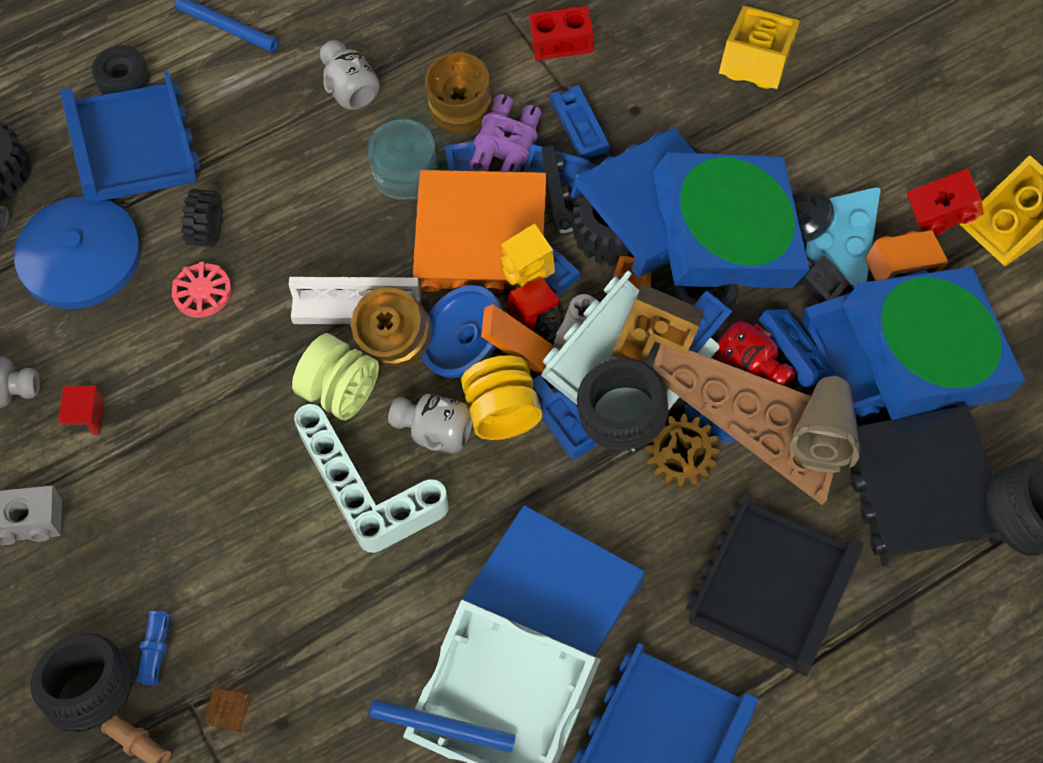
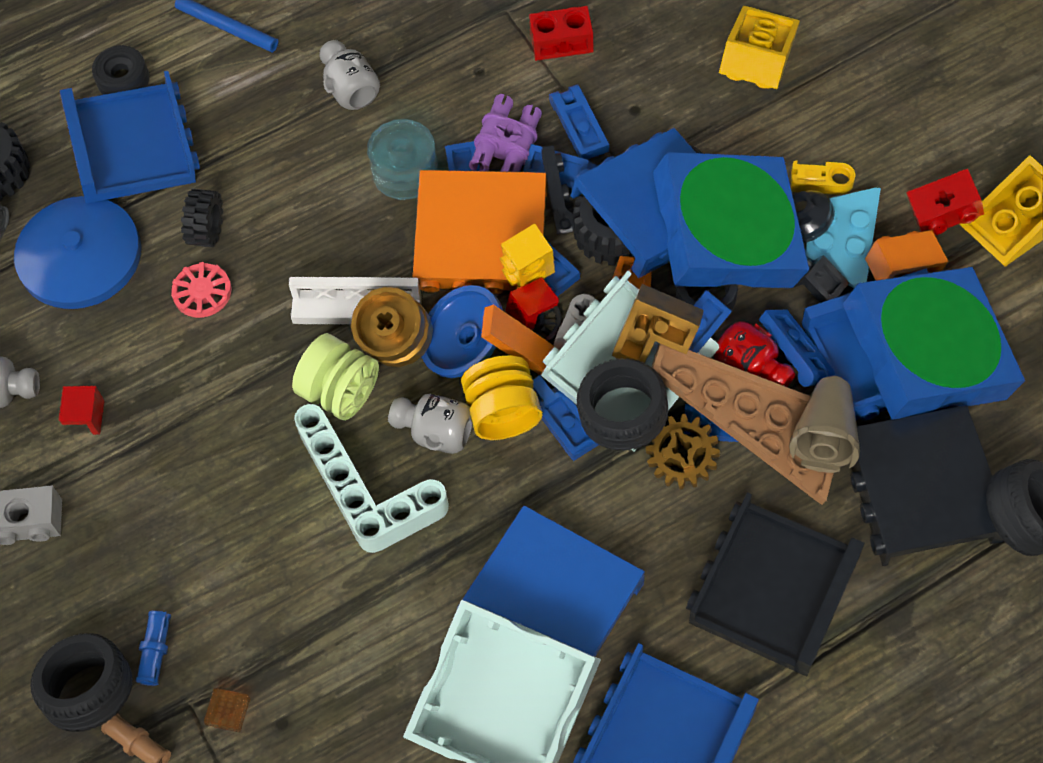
(441, 725): blue piece -> none
(458, 92): pearl gold wheel -> none
(820, 177): none -> yellow piece

